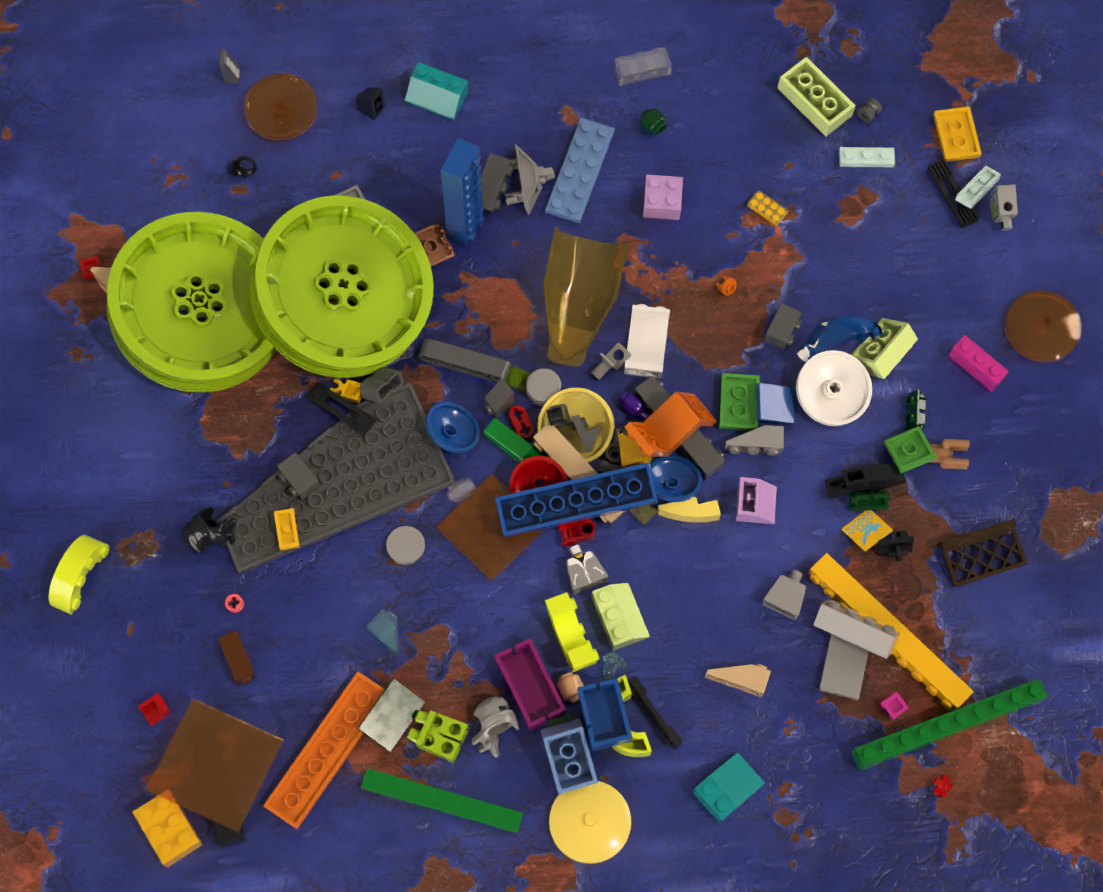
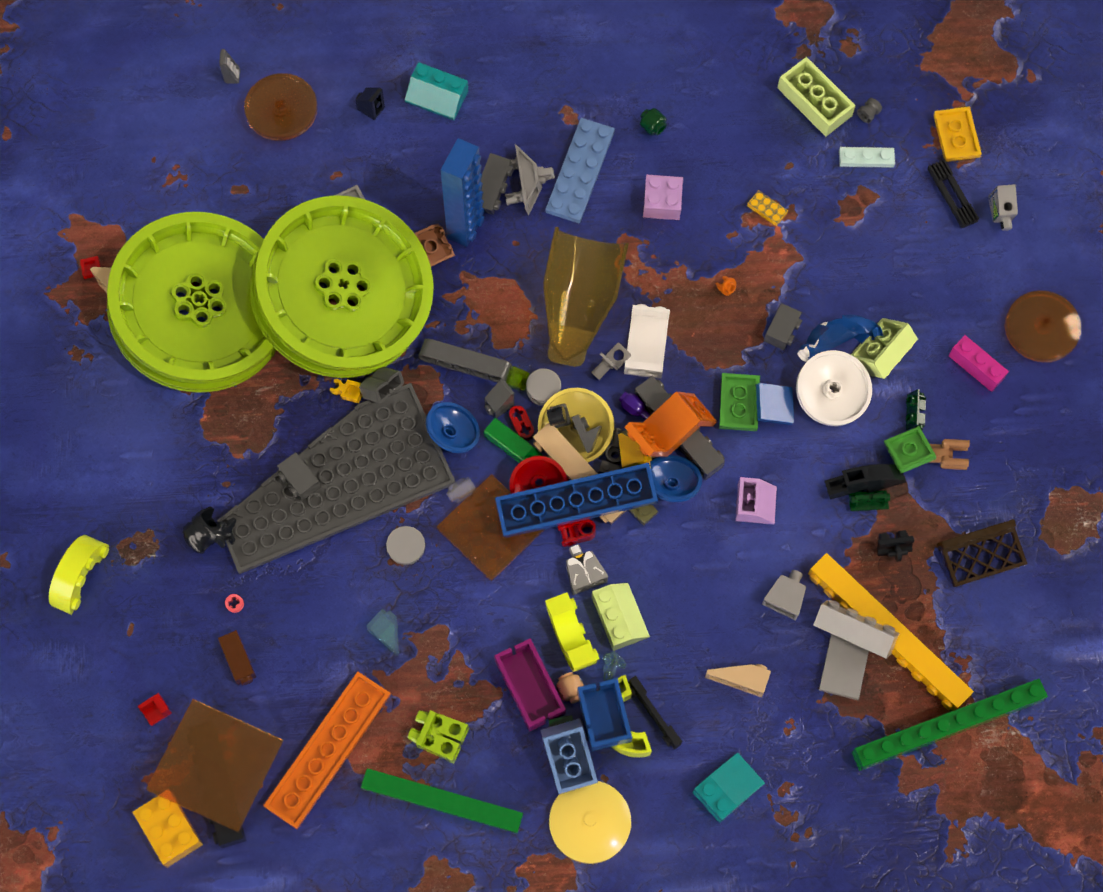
(236, 169): black piece -> none
(286, 529): yellow plate -> none
(361, 421): black container -> none
(391, 715): tile -> none
(494, 719): light grey piece -> none
(642, 66): clear brick -> none
(690, 511): light yellow slope -> none
(760, 440): light grey slope -> none
(867, 529): yellow sticker -> none
(894, 706): dark pink plate -> none
(942, 785): red plant -> none
(978, 187): light aqua plate -> none

